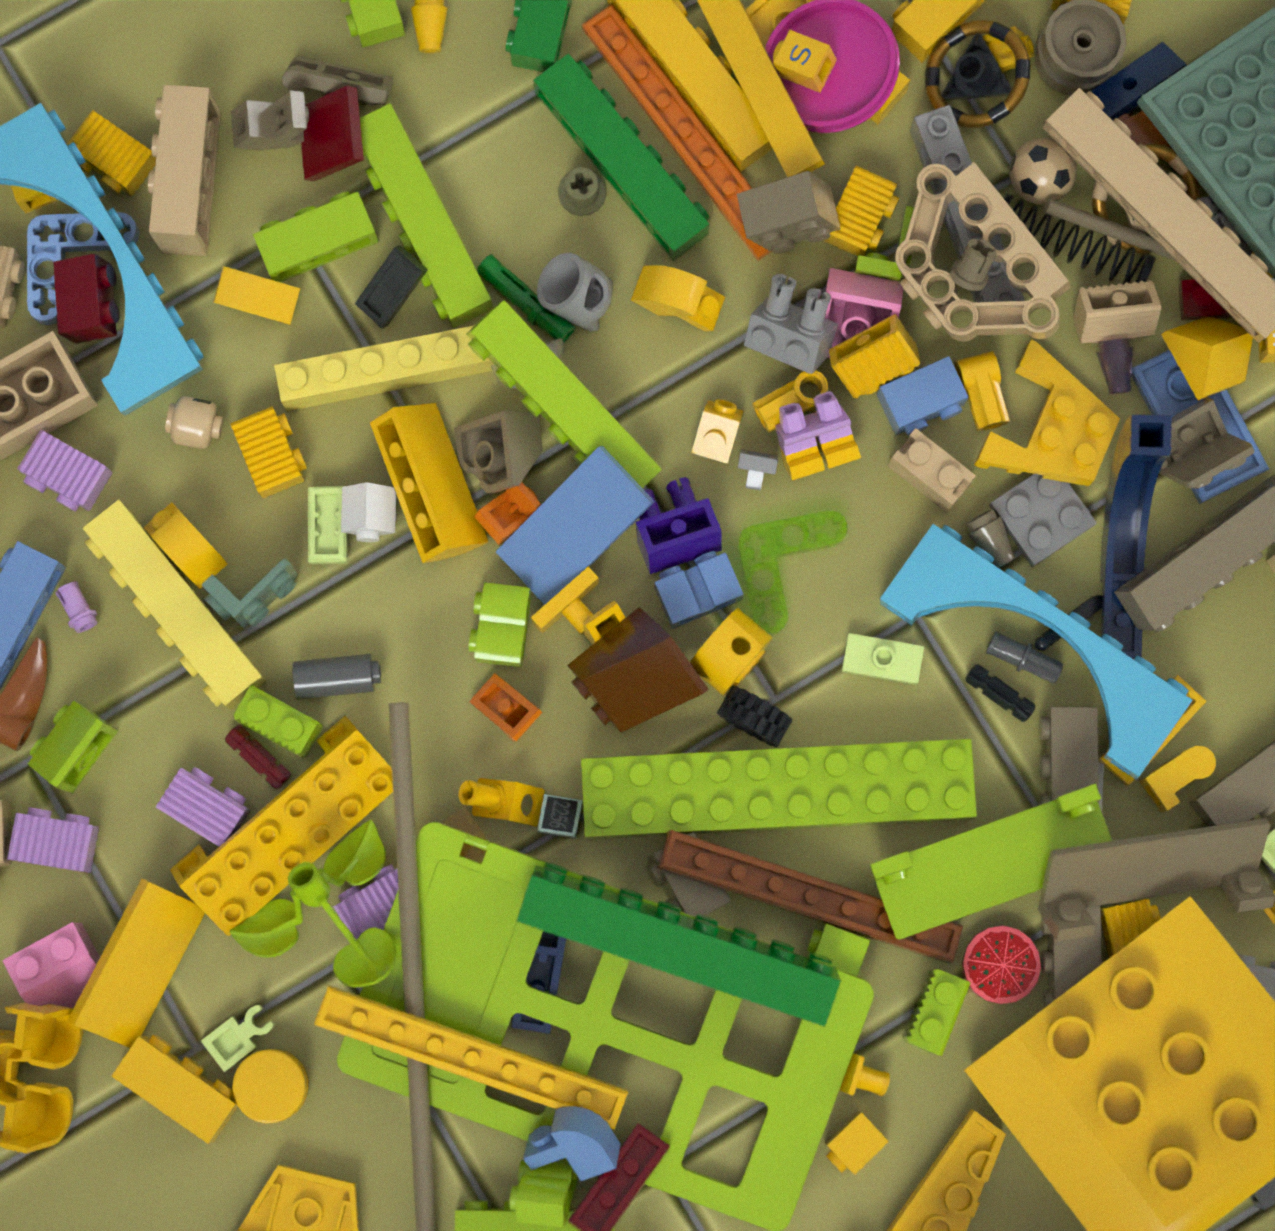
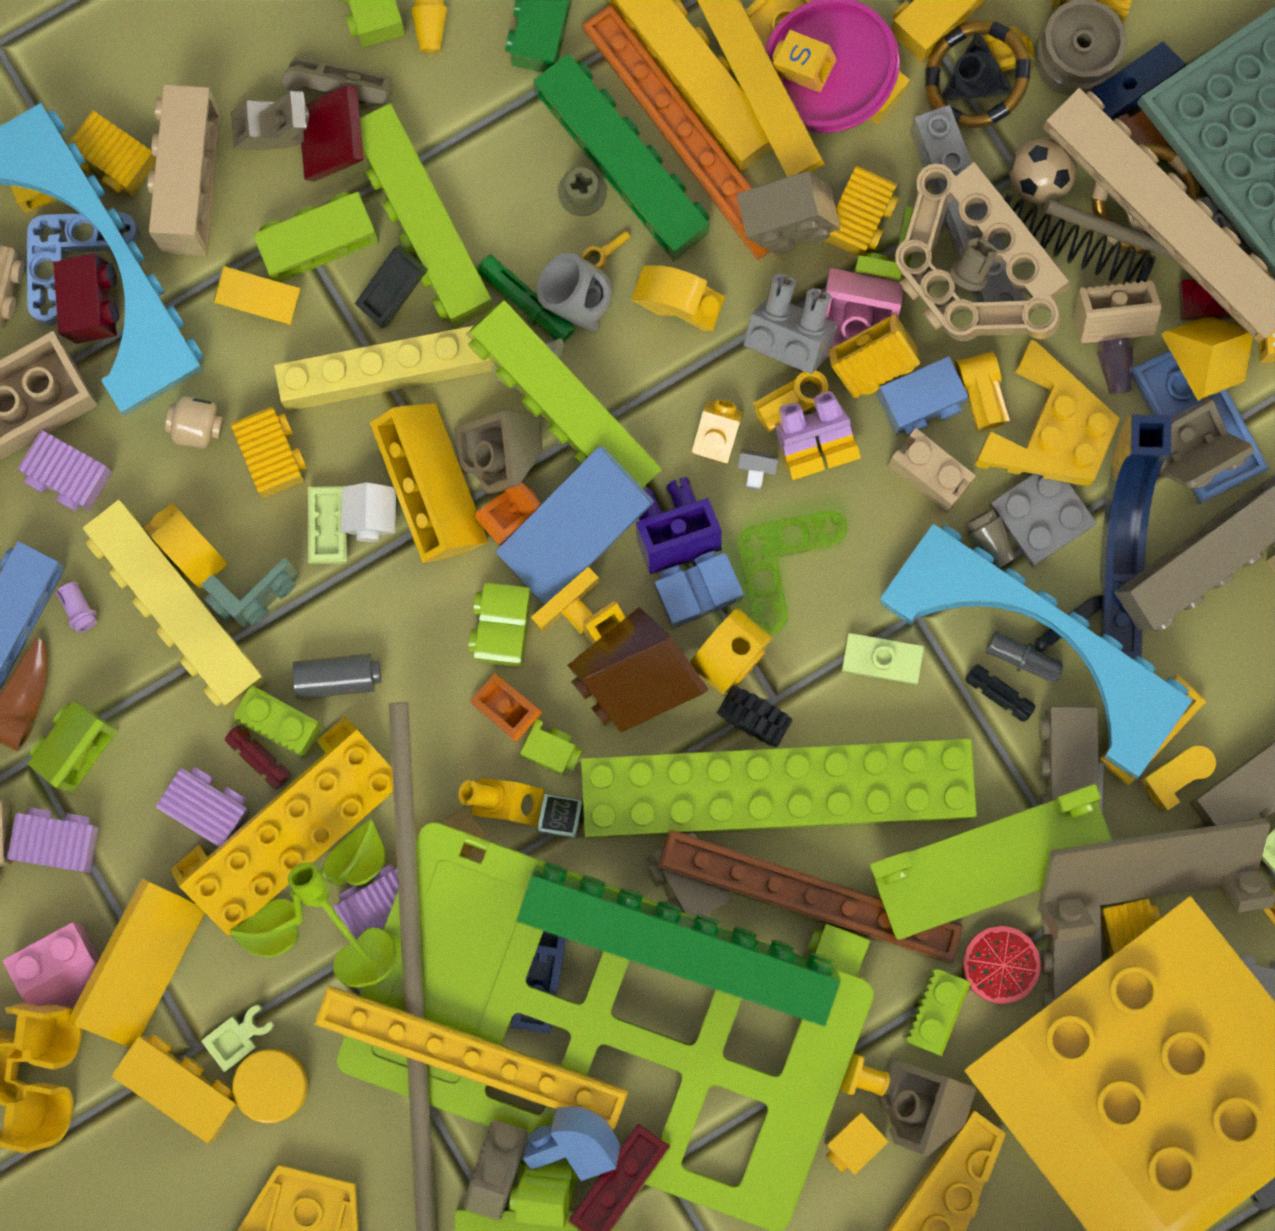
(496, 1169): none -> dark tan brick
(551, 749): none -> lime brick
(606, 250): none -> yellow hand
(924, 1106): none -> dark tan slope

